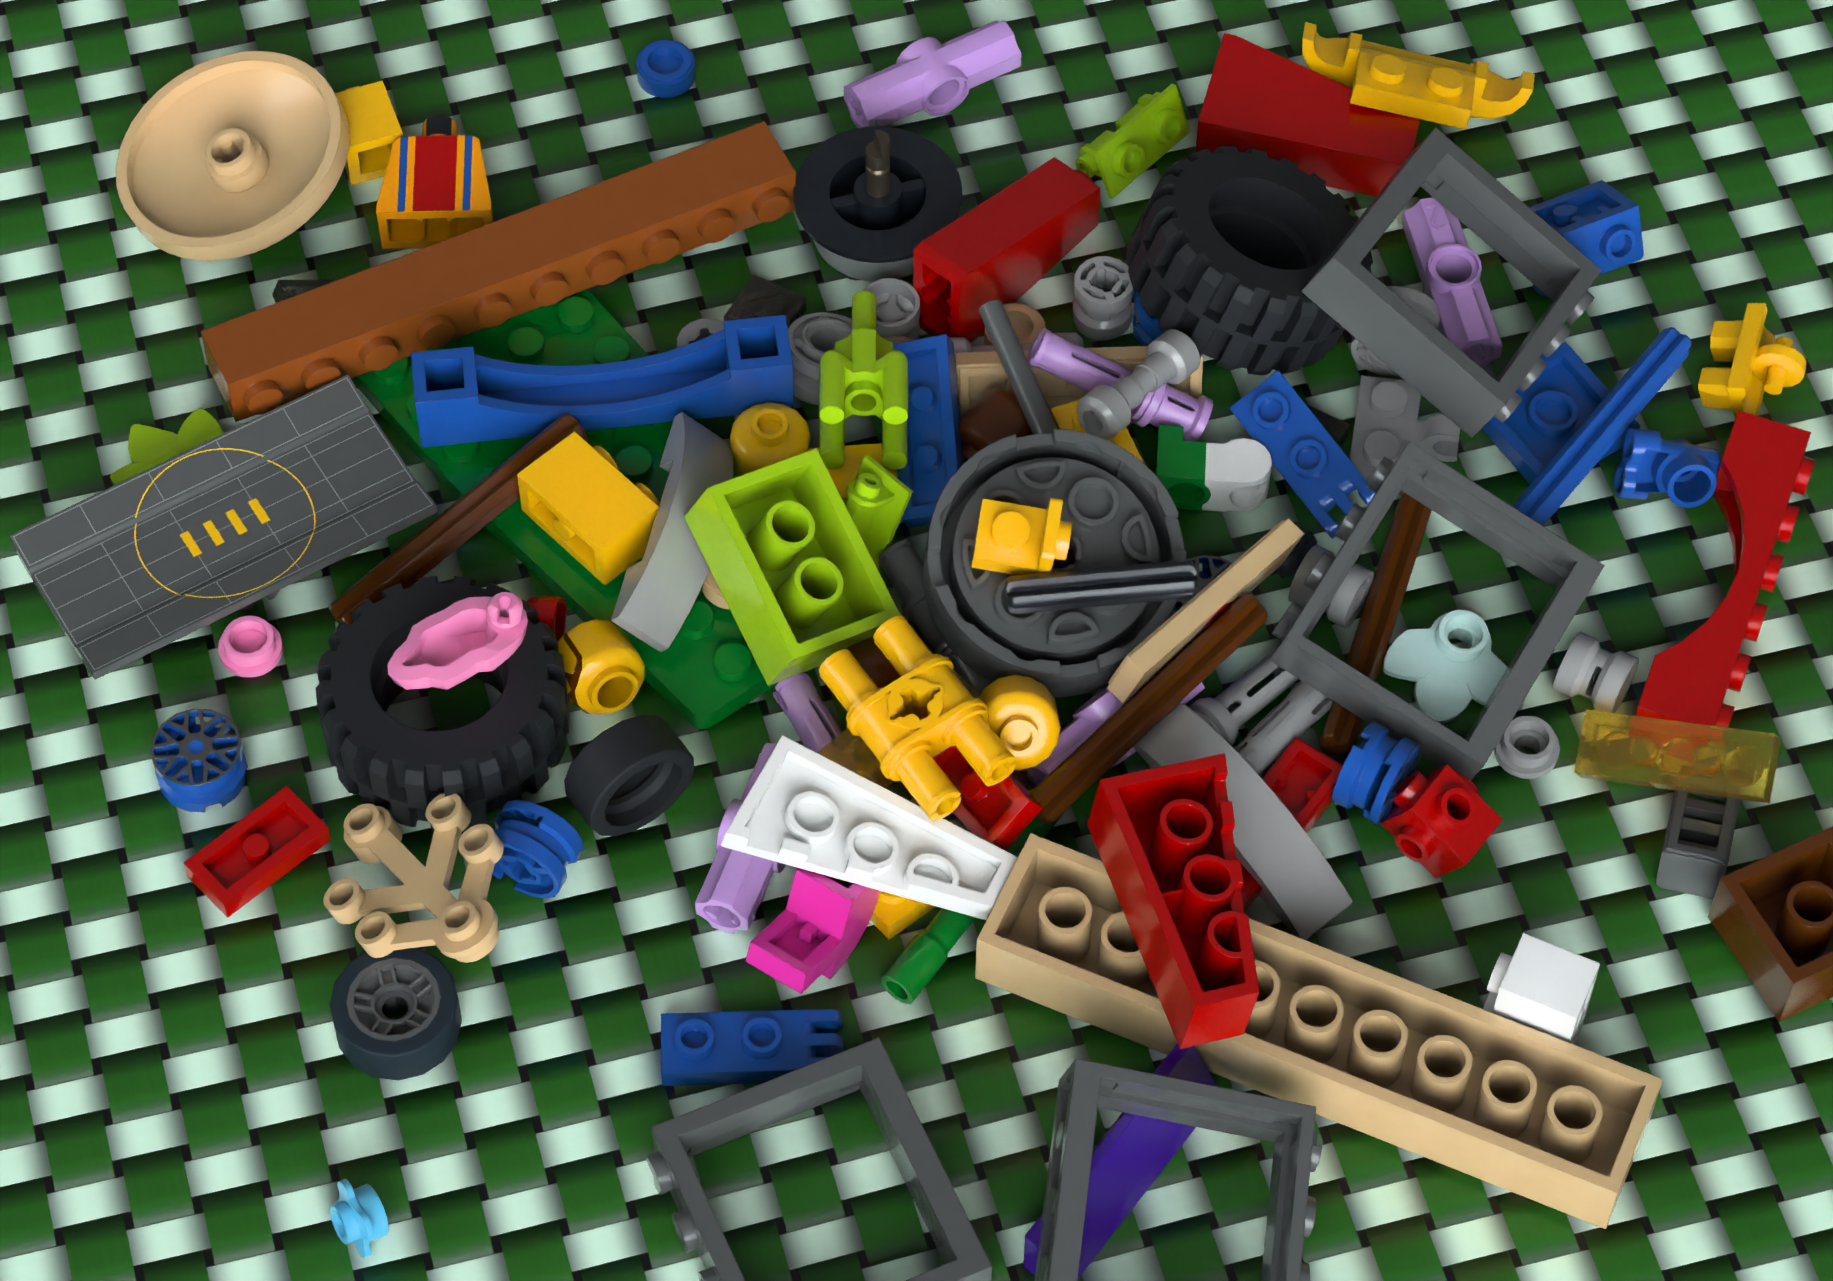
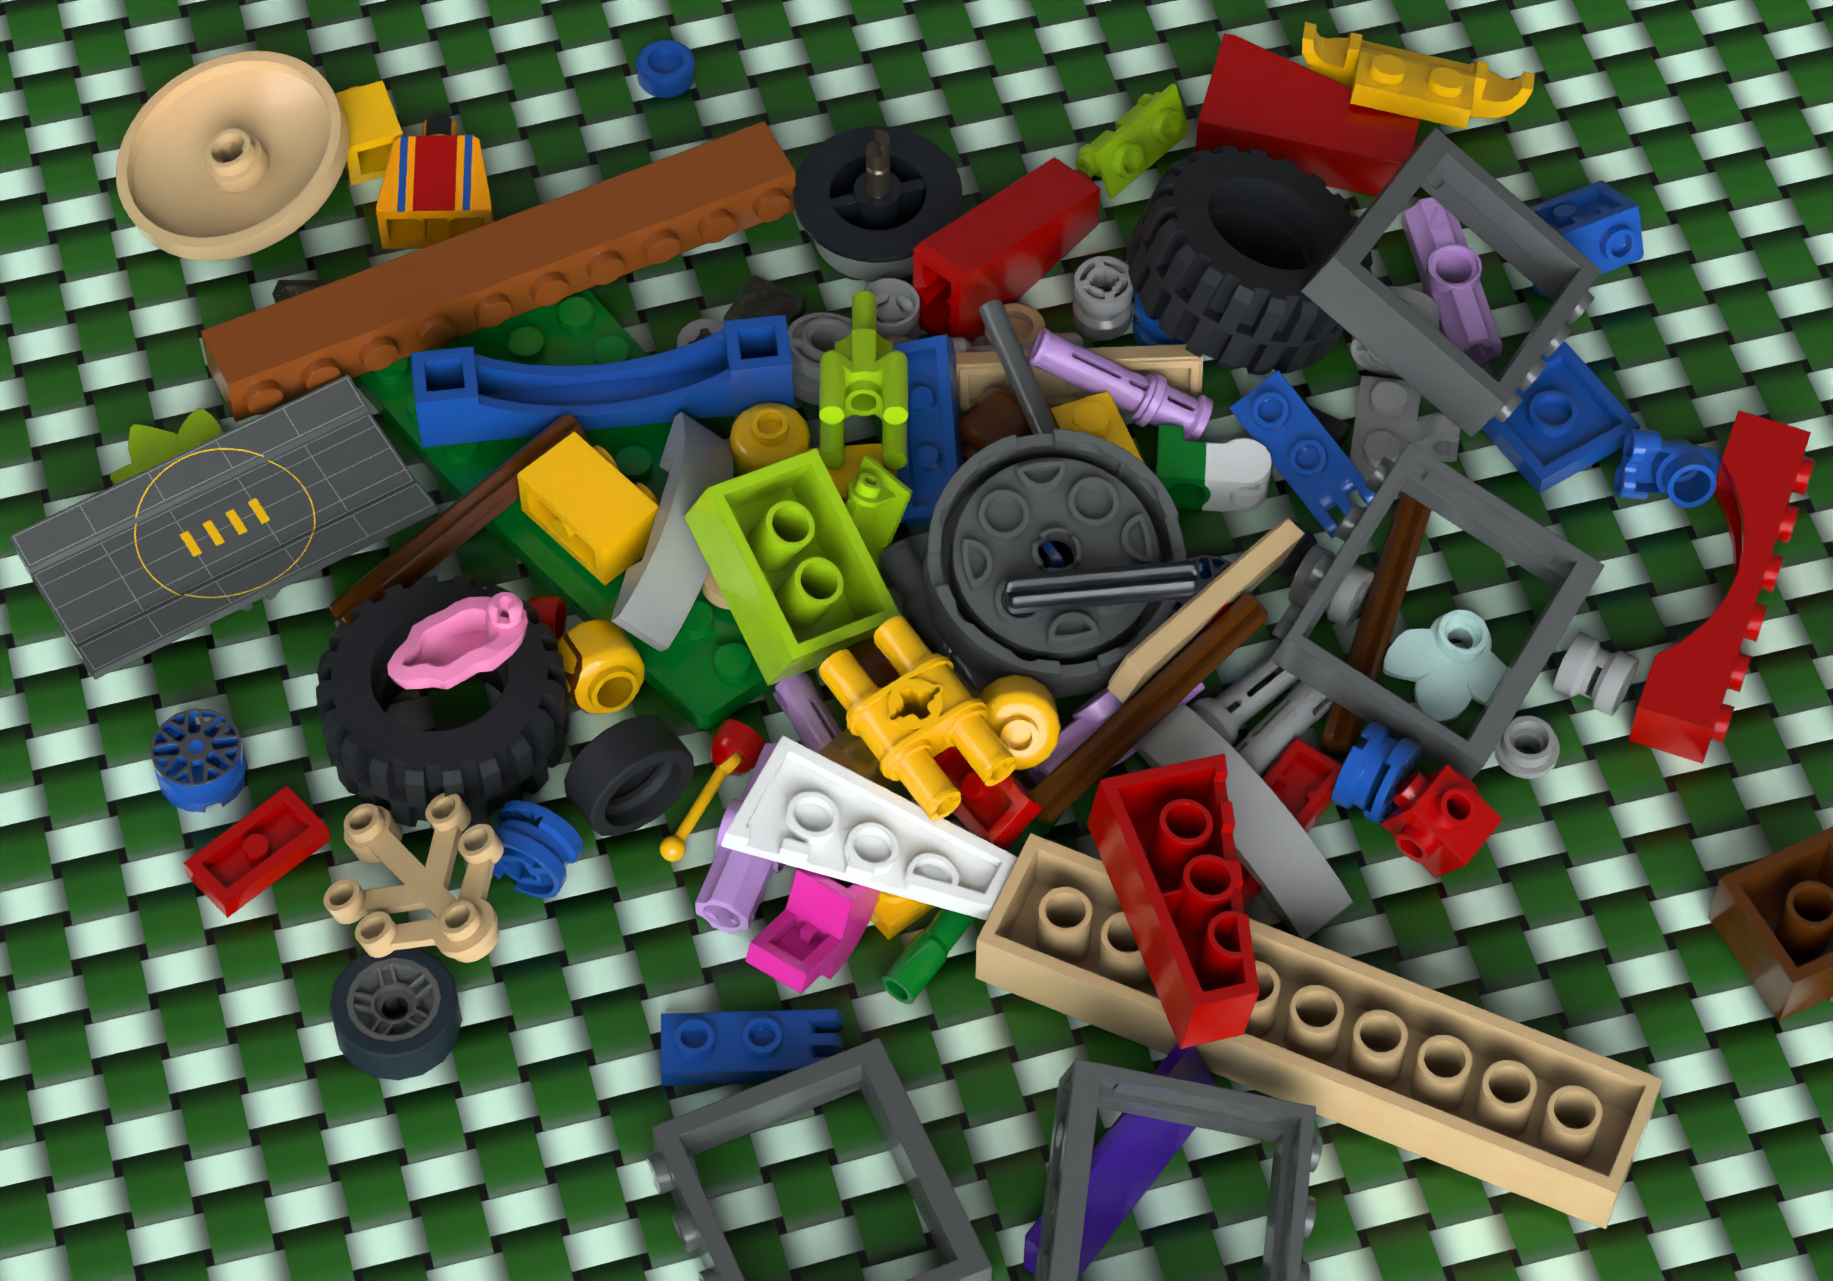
(250, 647): bright pink plate -> none
(358, 1216): medium azure plate -> none
(733, 753): none -> hinge
(933, 76): lavender piece -> none
(1020, 537): yellow bracket -> none
(1108, 409): light grey piece -> none
(1543, 988): white brick -> none
(1604, 426): blue axle -> none
(1677, 756): clear yellow plate -> none
(1690, 865): dark grey slope -> none
(1757, 365): yellow hips -> none

